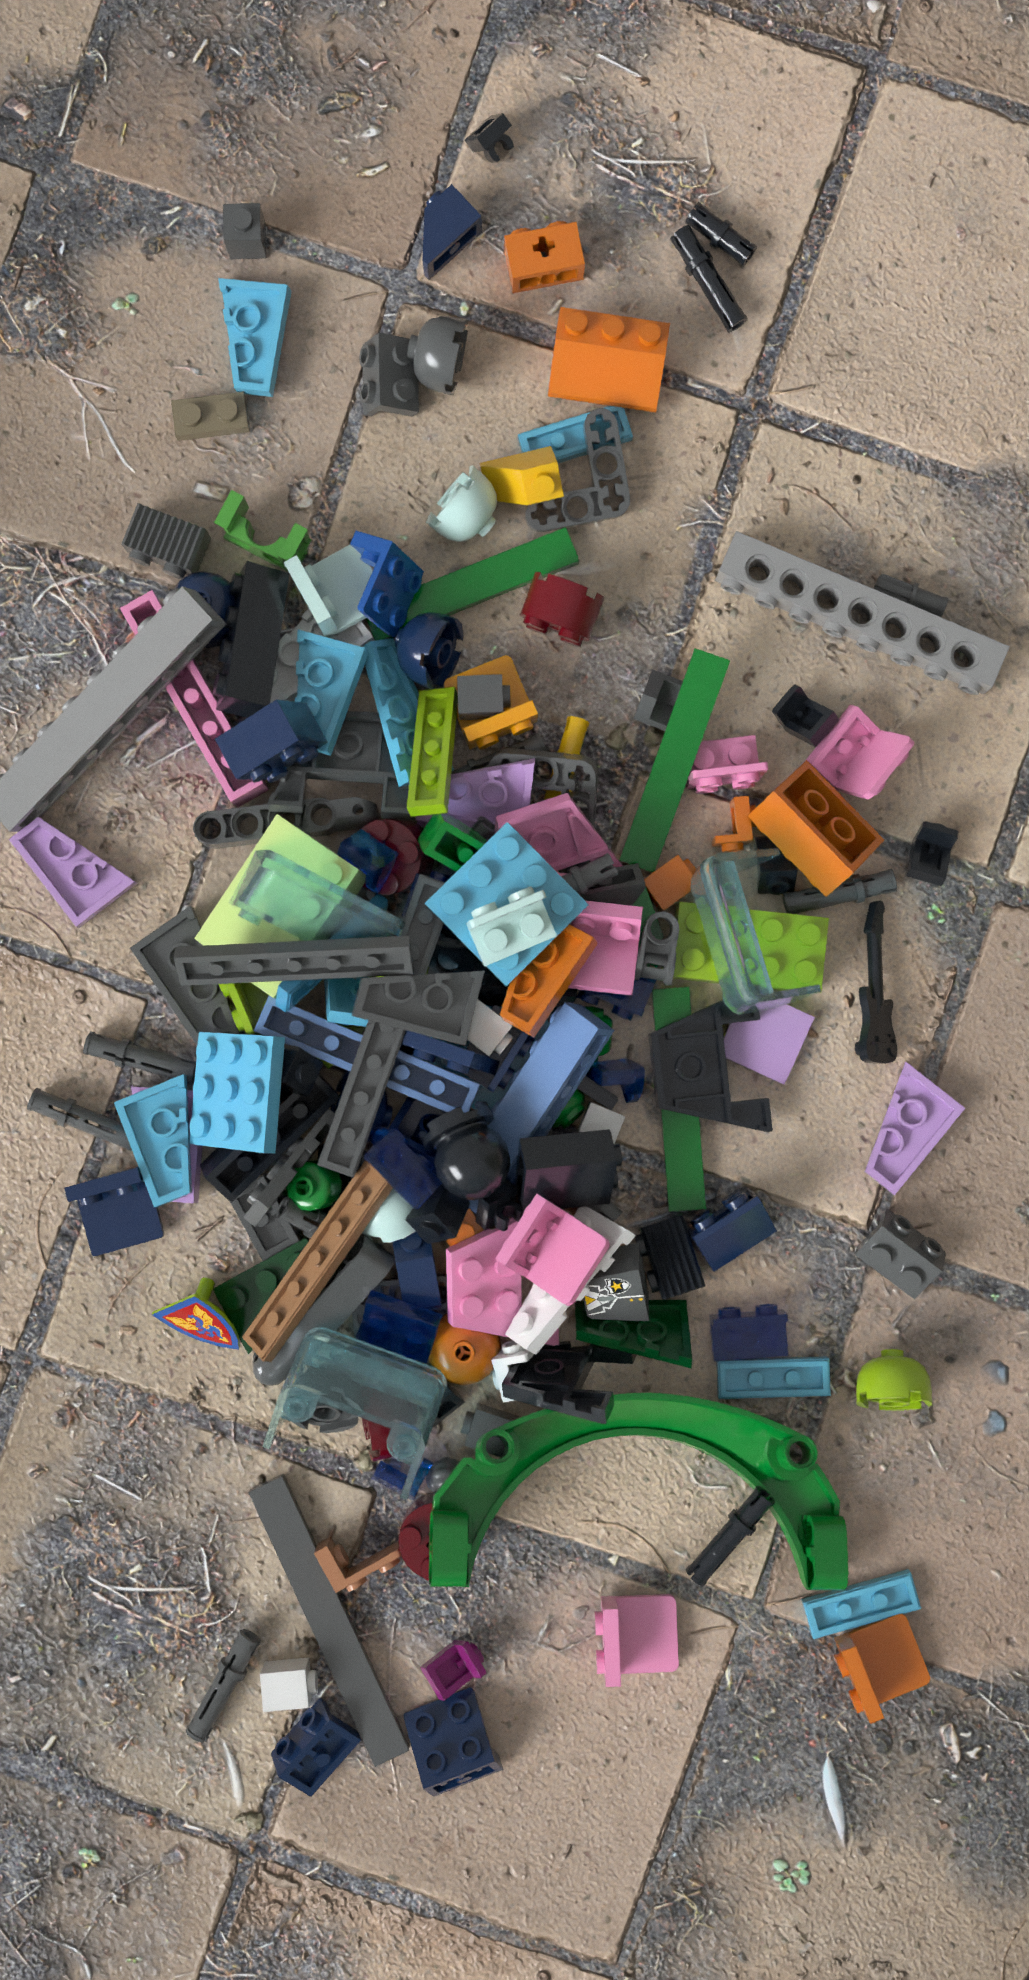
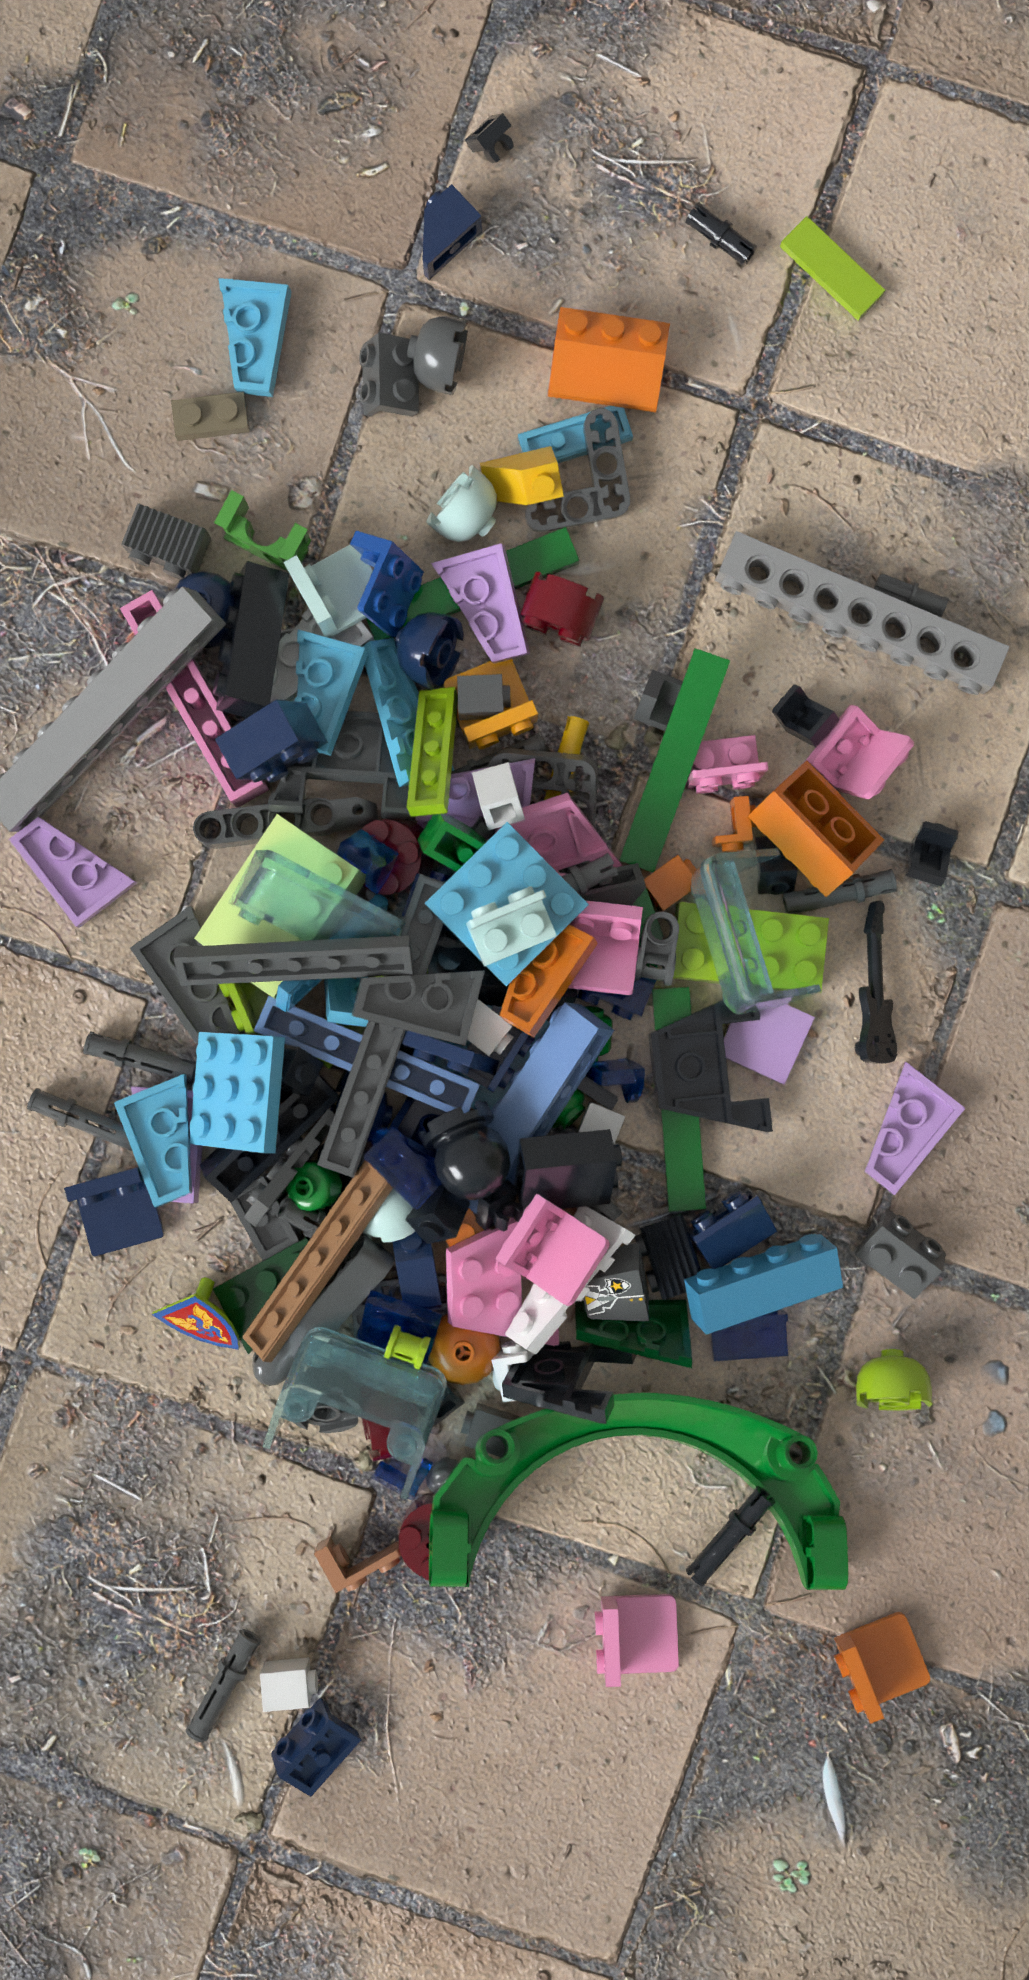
(244, 231): dark grey brick -> none
(329, 1621): dark grey tile -> none
(407, 1347): none -> lime bush
(451, 1743): dark blue bracket -> none
(453, 1668): magenta bracket -> none
(487, 597): none -> lavender wing
(498, 796): none -> white brick
(531, 270): orange brick -> none
(703, 270): black pin -> none
(763, 1283): none -> dark azure brick
(773, 1377): medium azure tile -> none
(832, 268): none -> lime tile
(861, 1604): medium azure tile -> none

